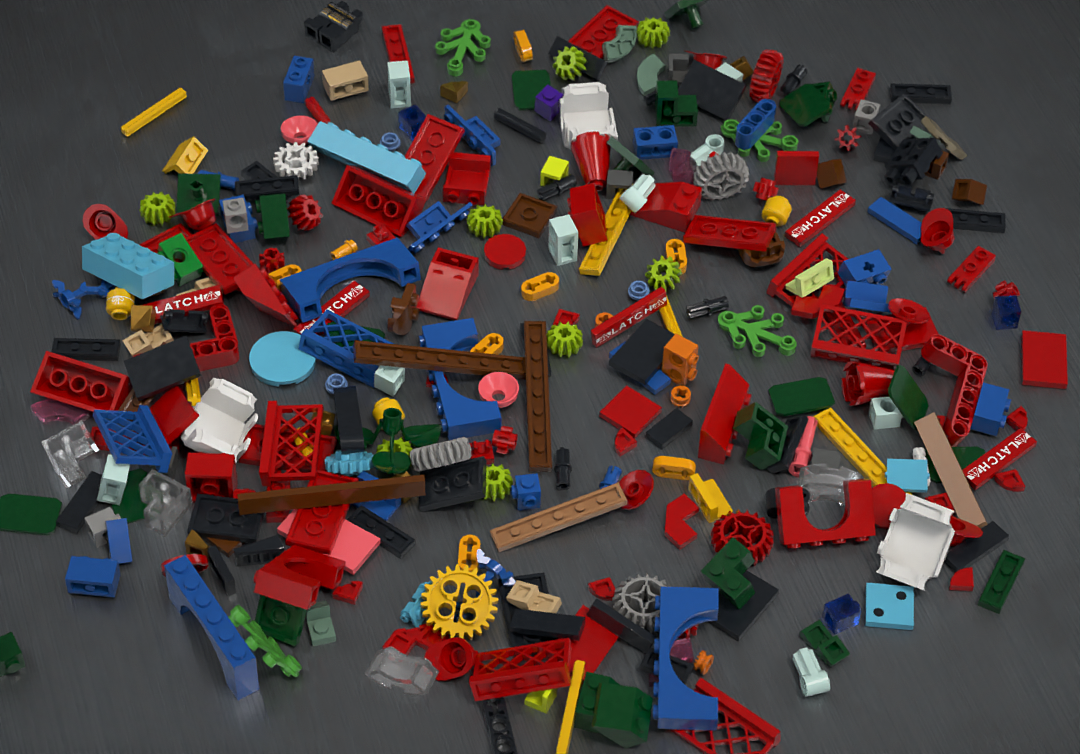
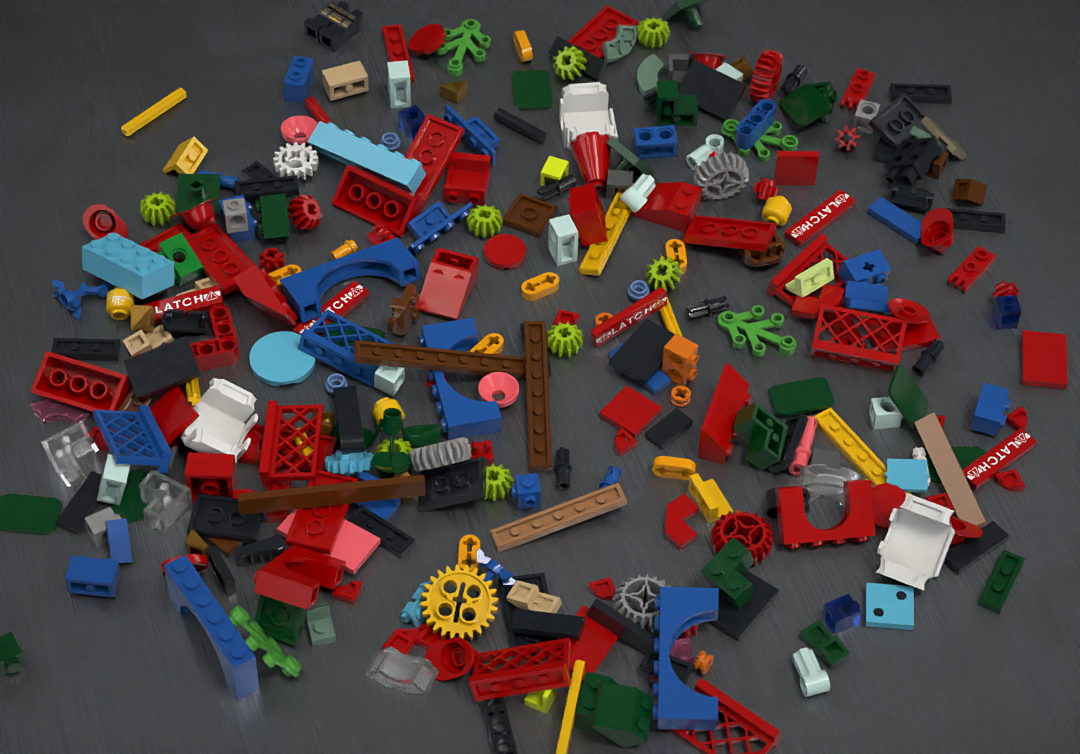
(427, 39): none -> red tile
(504, 440): red gear -> none
(548, 102): dark purple brick -> none
(636, 487): red dish -> none
(680, 166): clear pink tile -> none
(831, 173): reddish brown panel -> none
(865, 382): red cone -> none
(962, 580): red tile -> none
(971, 370): red beam -> none

